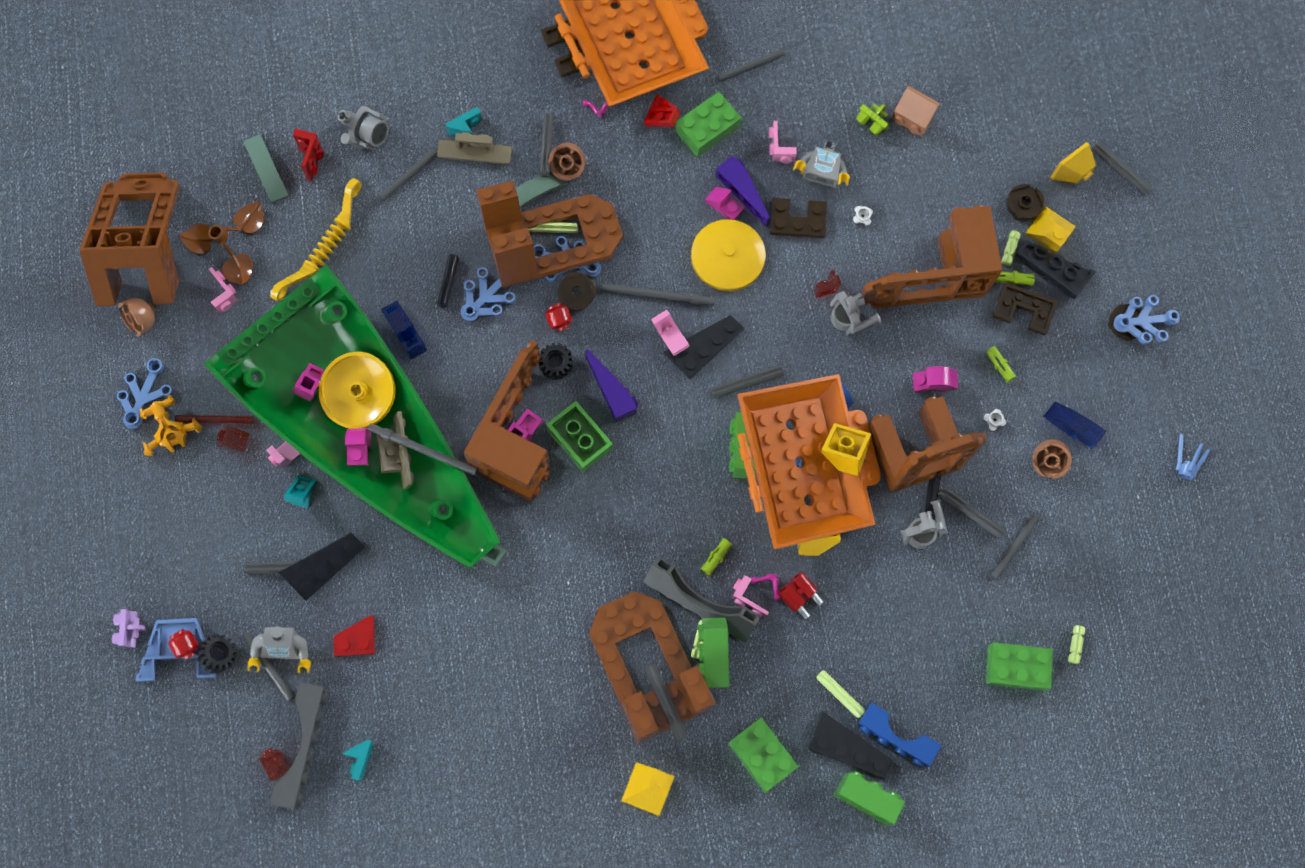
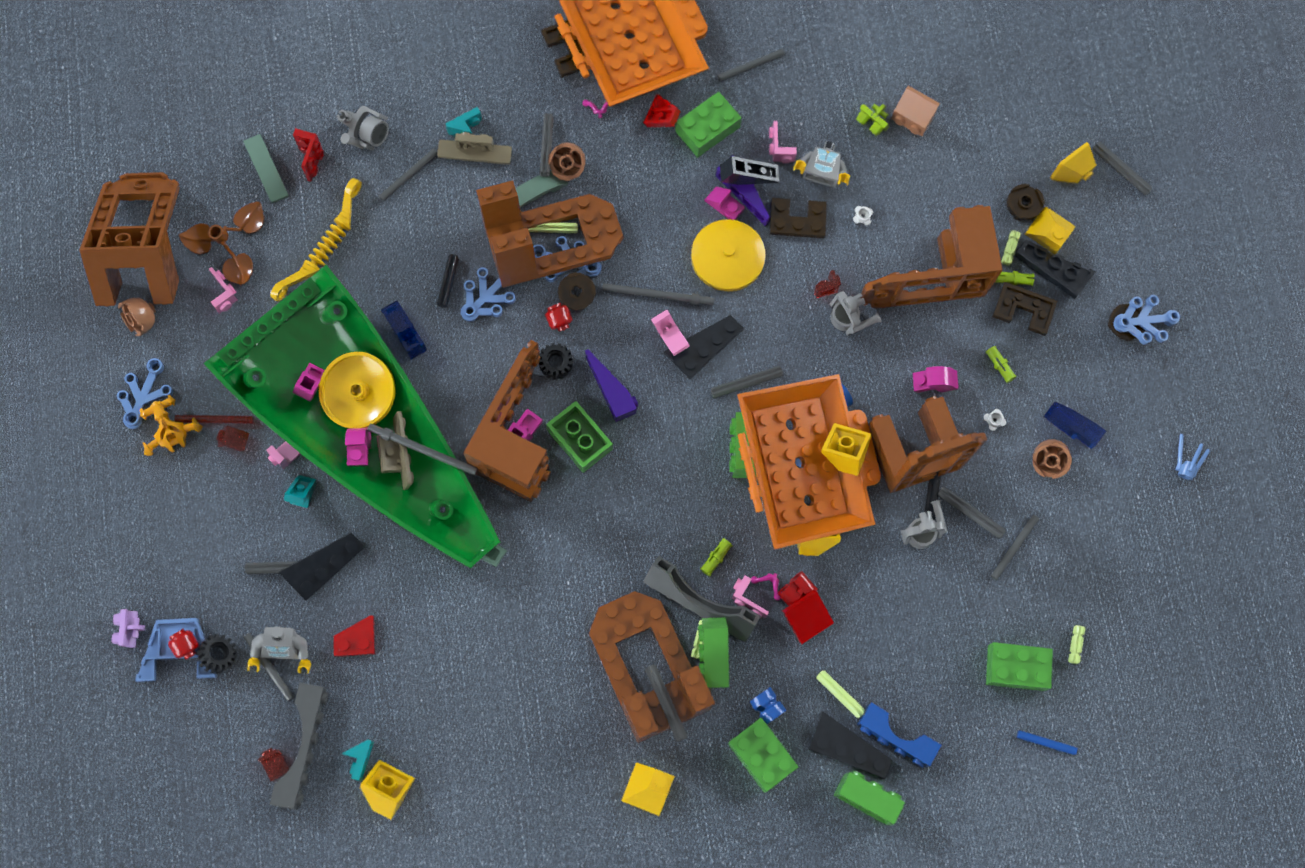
(386, 788): none -> yellow slope
(747, 171): none -> black slope
(767, 705): none -> blue wheel
(808, 616): none -> red tile
(1047, 742): none -> blue bar

